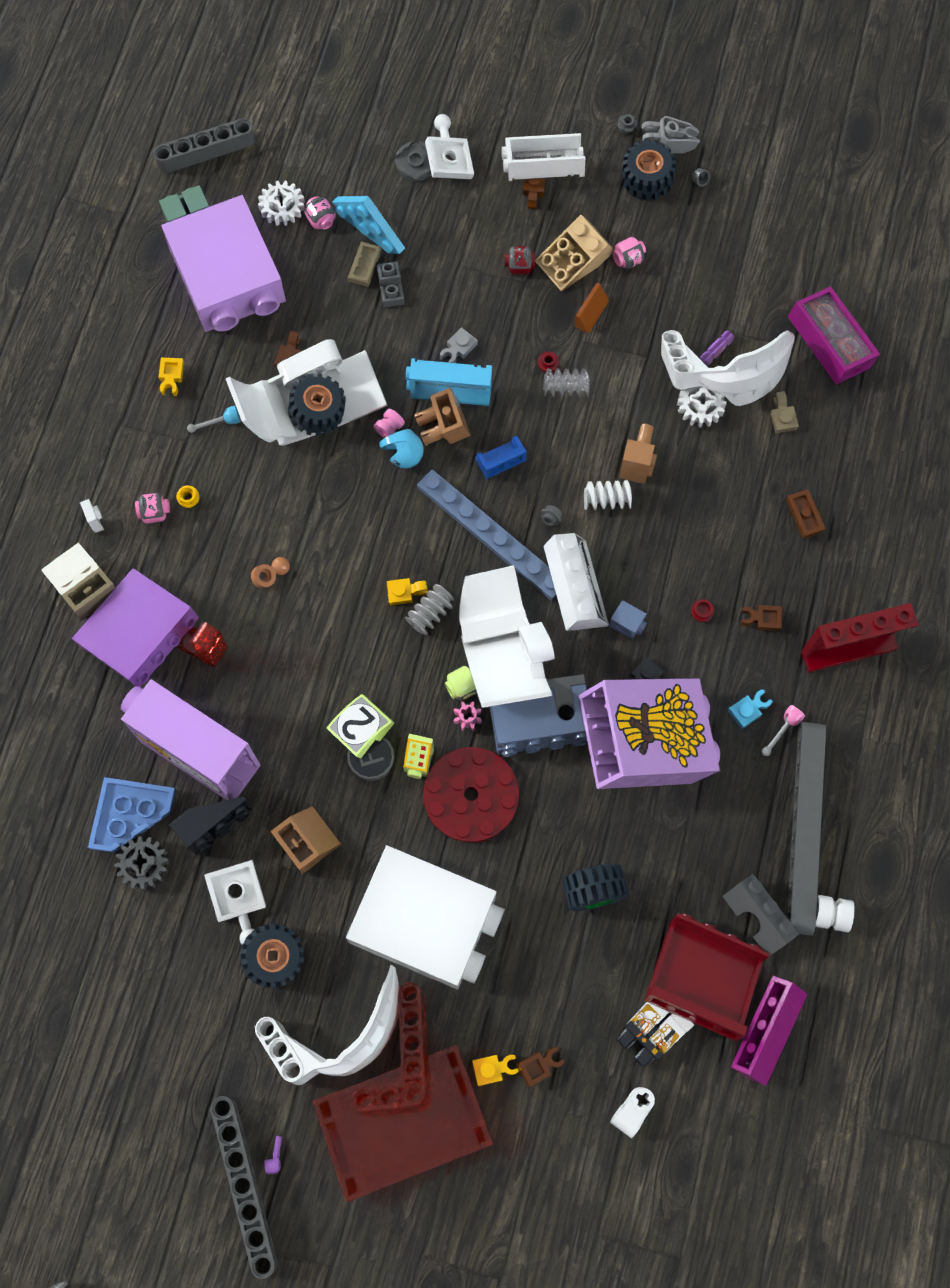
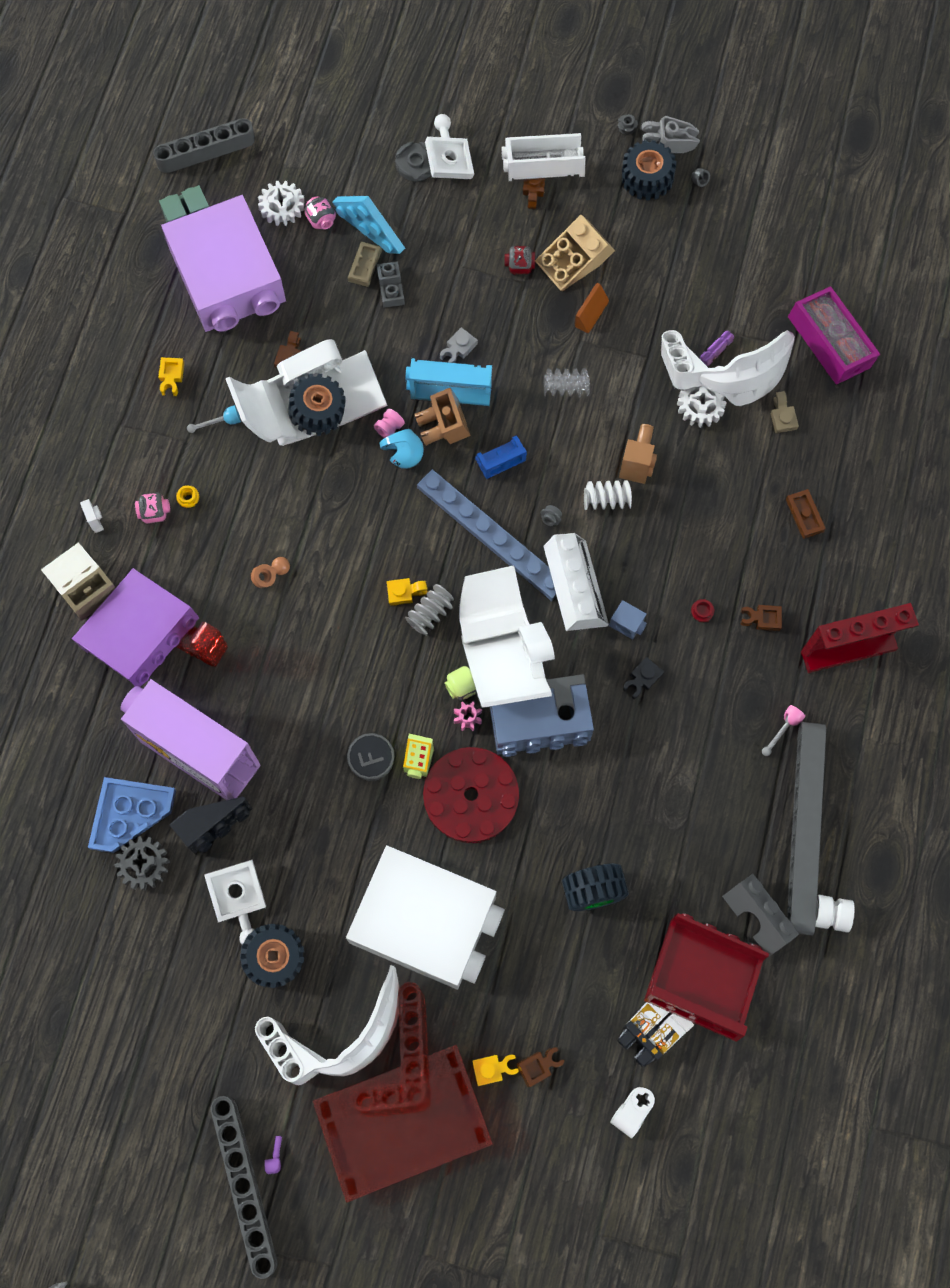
(305, 838): medium nougat slope -> none
(360, 725): slope -> none
(543, 366): dark red plate -> none
(629, 253): bright pink head -> none
(649, 732): lavender brick -> none
(748, 710): medium azure plate -> none
(769, 1030): magenta brick -> none

